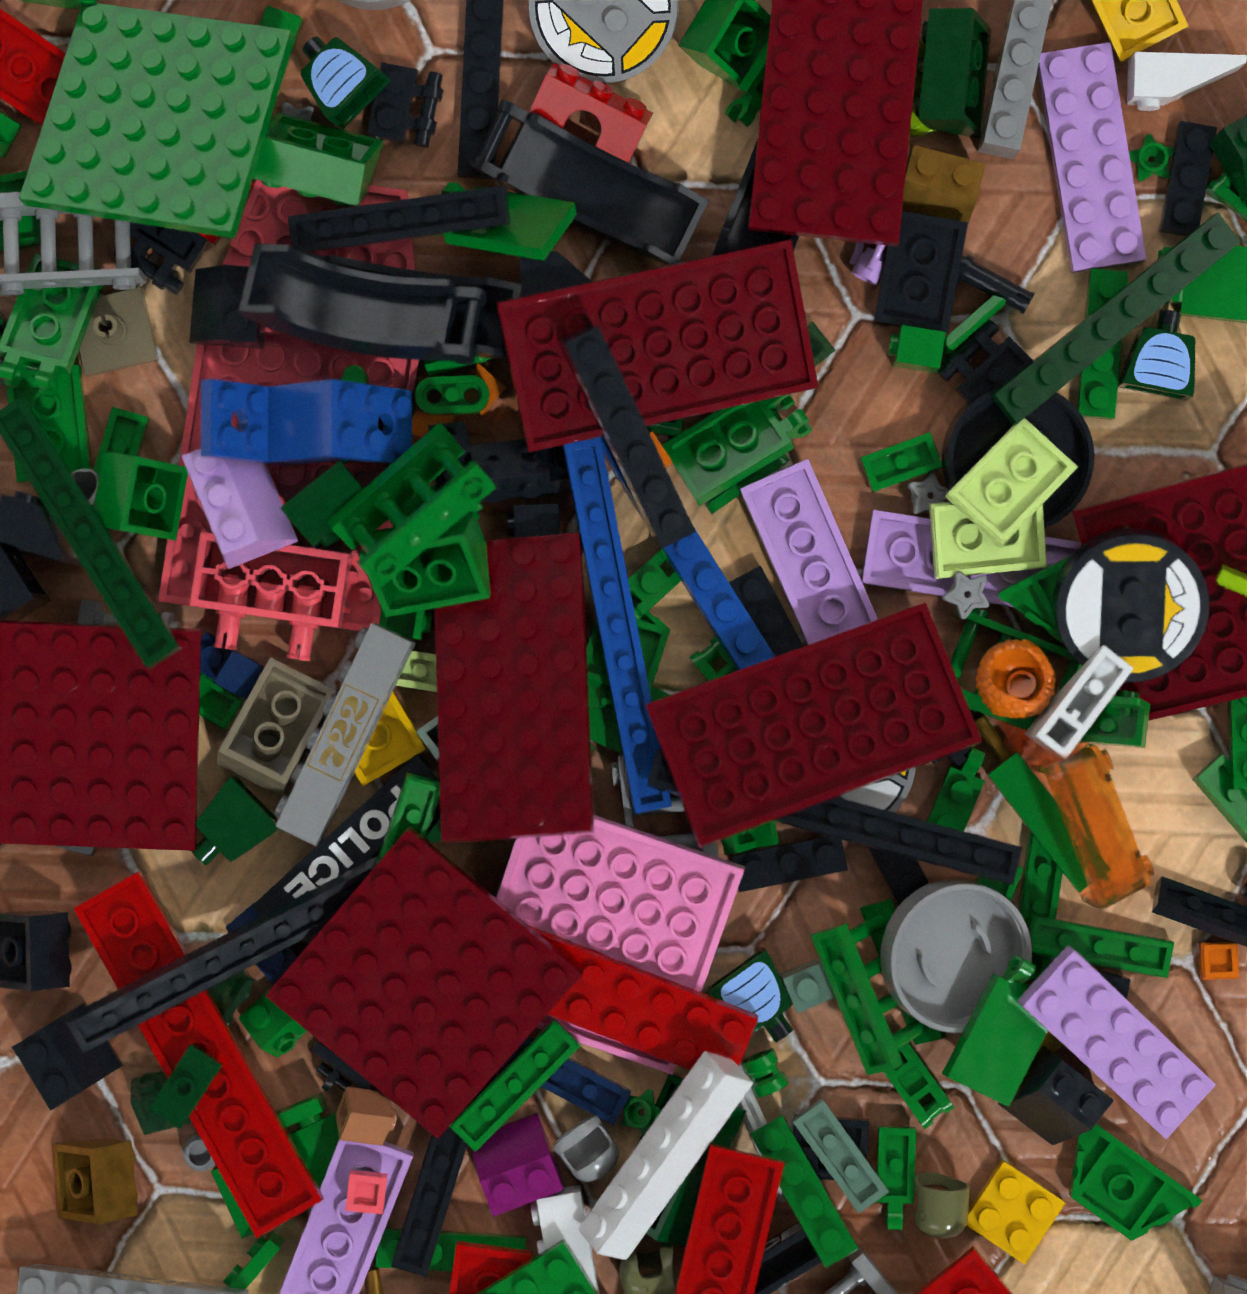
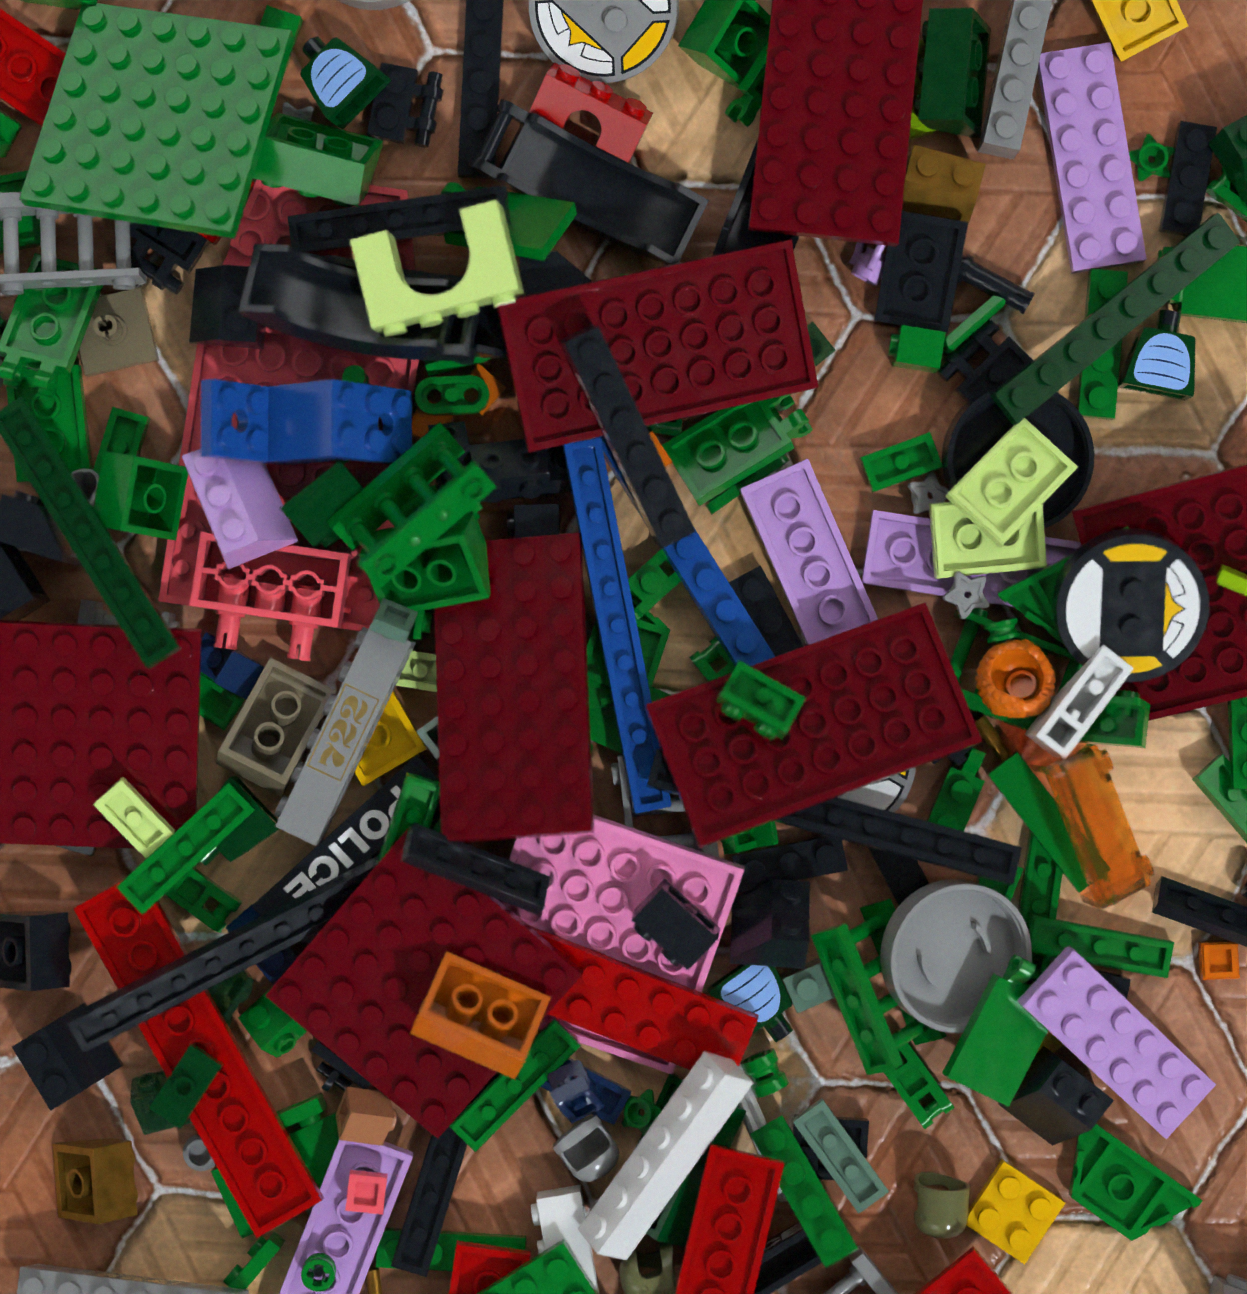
(134, 817): none -> yellowish green plate
(185, 849): none -> green plate
(194, 892): none -> green plate
(308, 1276): none -> green bush
(393, 621): none -> sand green plate
(475, 868): none -> black plate
(480, 1015): none -> orange slope
(488, 280): none -> yellowish green arch
(517, 1165): magenta slope -> none
(574, 1091): none -> dark blue slope
(675, 925): none -> black brick
(760, 701): none -> green bracket
(771, 925): none -> black slope
(896, 1169): green plate -> none
(1002, 630): none -> green bush
(1165, 77): white slope -> none

